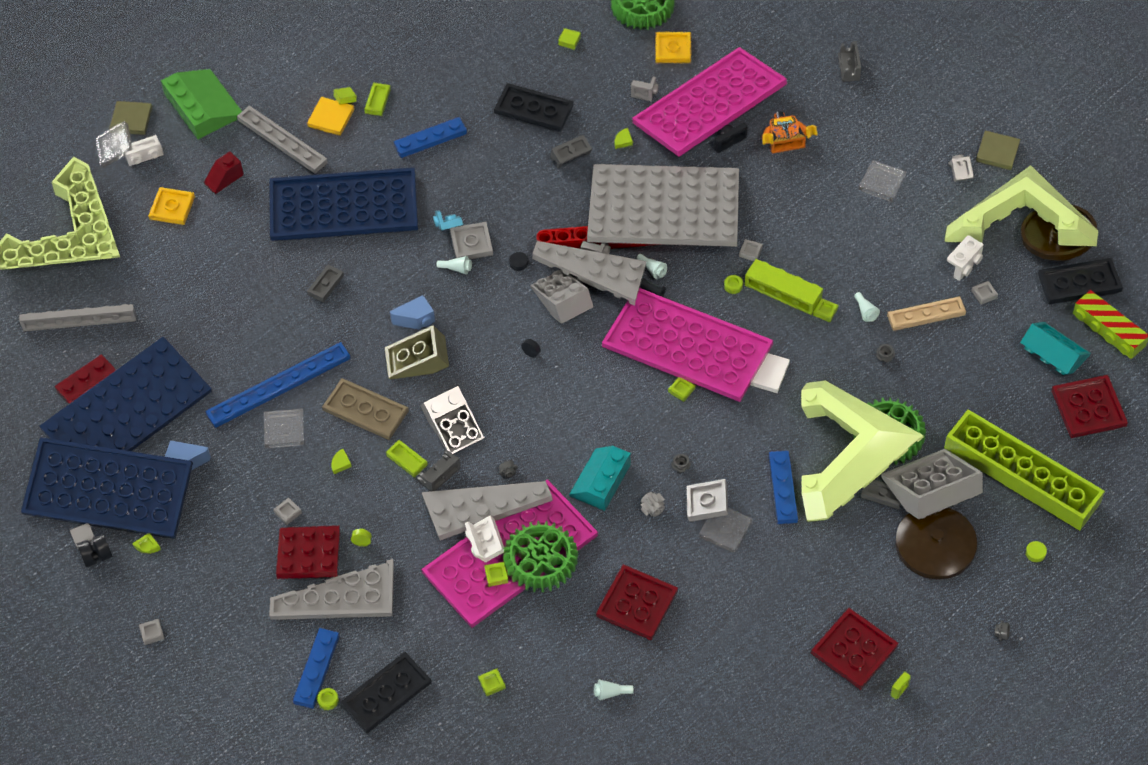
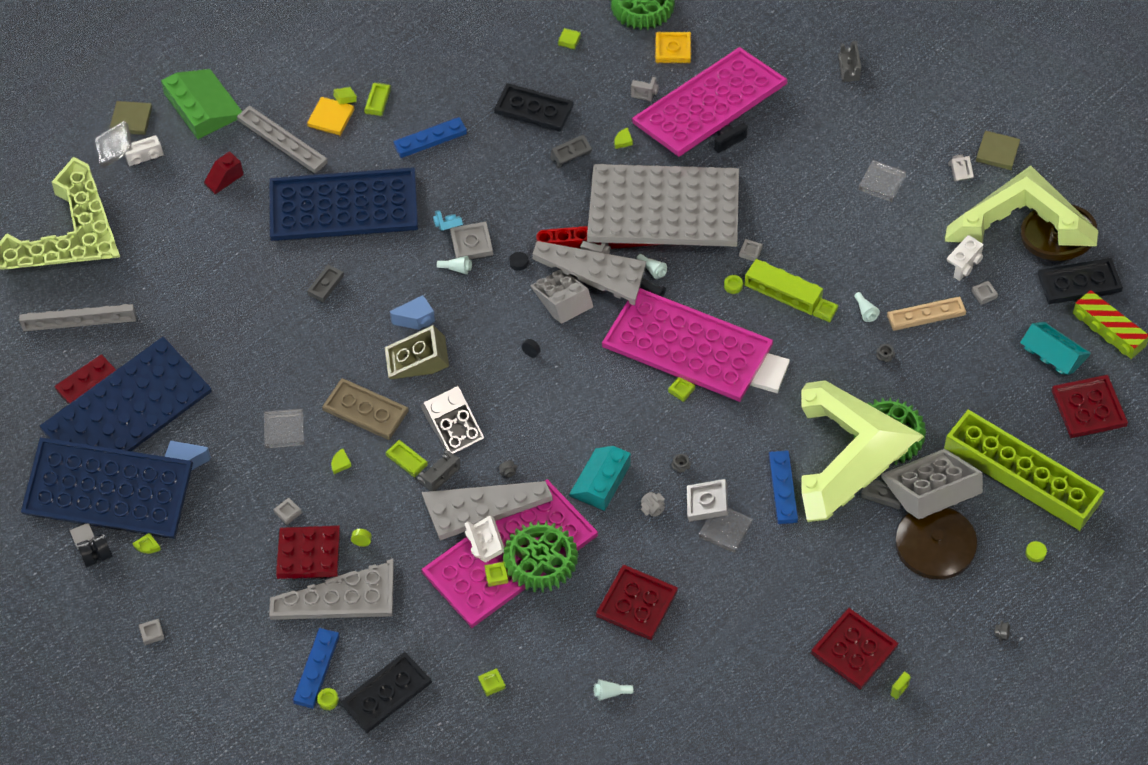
(171, 206): yellow tile -> none
(277, 385): blue tile -> none
(787, 133): torso -> none

